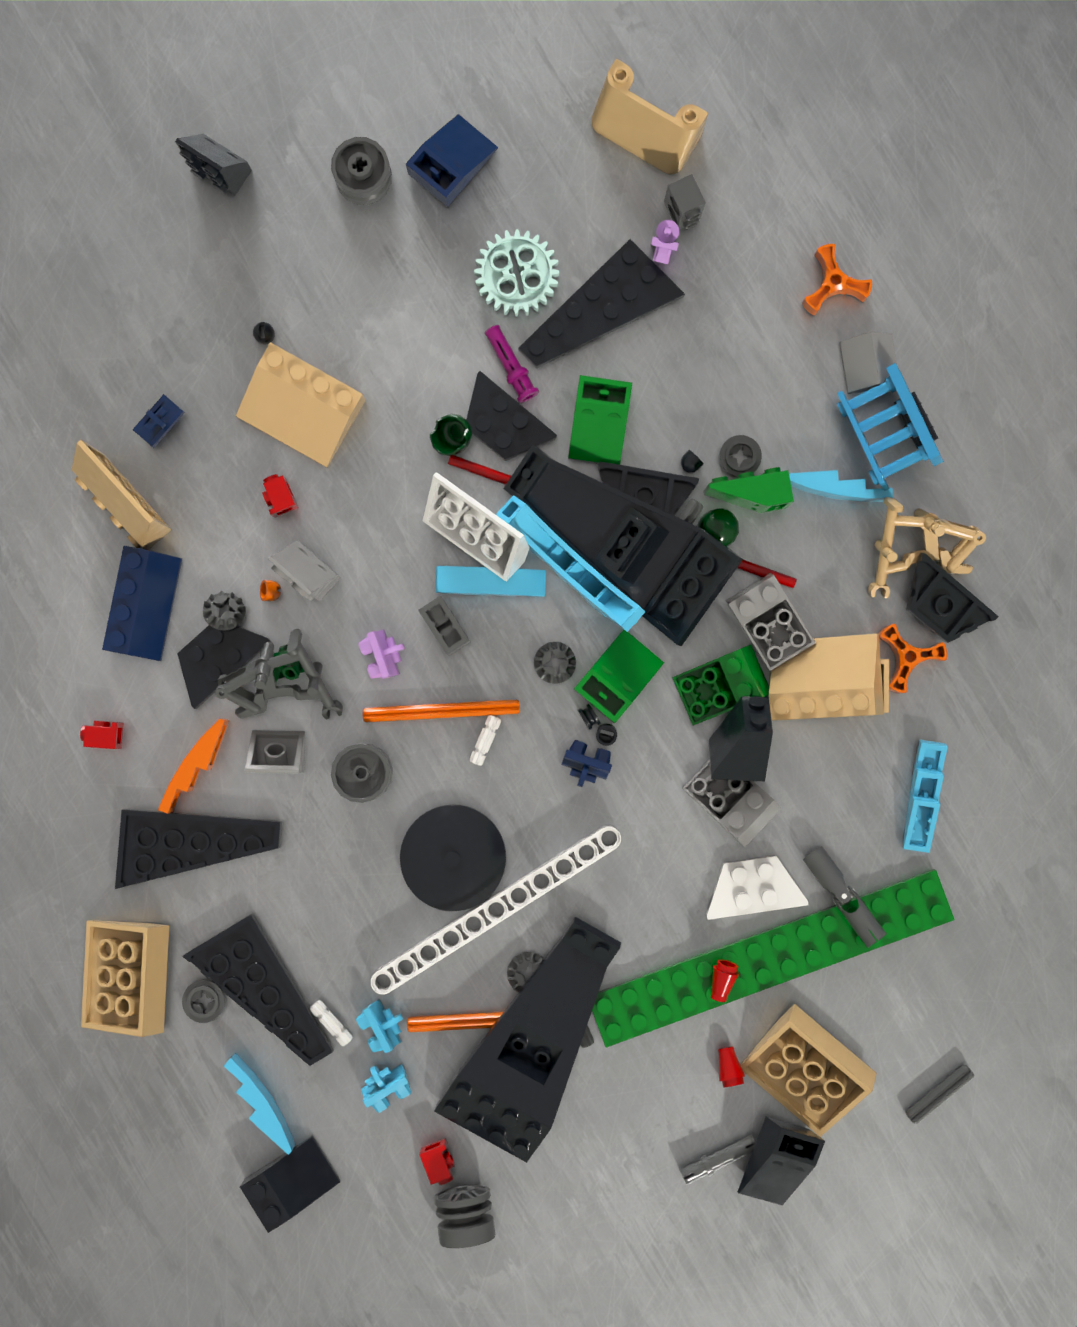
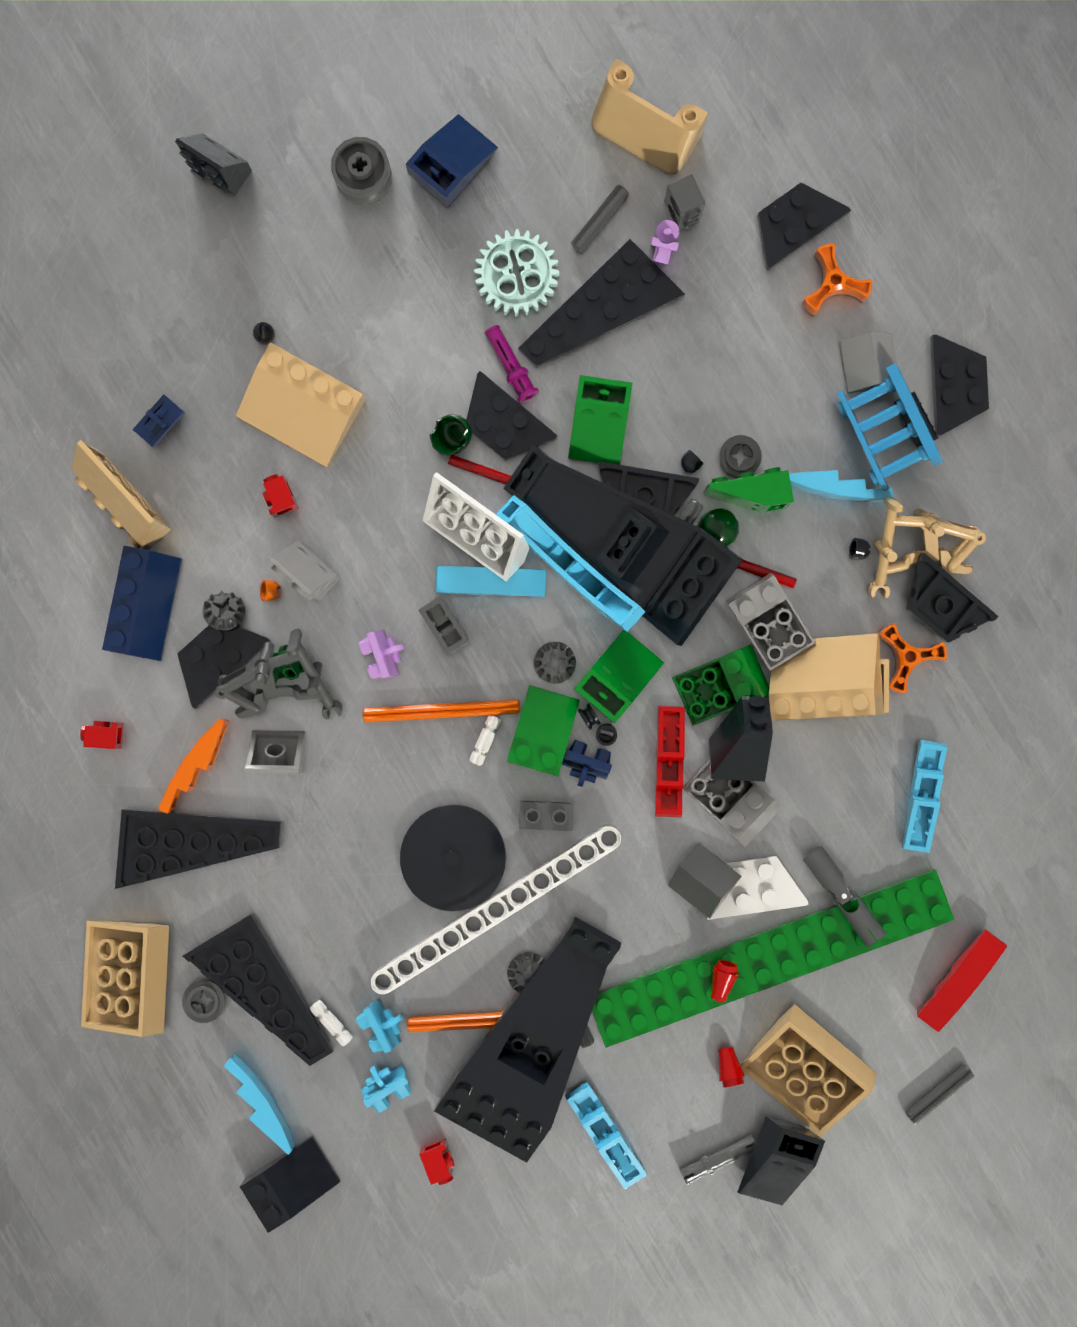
(346, 772): dark grey wheel -> none
(464, 1216): dark grey wheel -> none
(543, 730): none -> green slope
(546, 815): none -> dark grey brick
(599, 218): none -> dark grey axle
(605, 1135): none -> medium azure slope
(669, 761): none -> red slope
(704, 880): none -> dark grey slope
(795, 221): none -> black wing
(859, 549): none -> black hinge
(958, 384): none -> black wing
(962, 980): none -> red slope

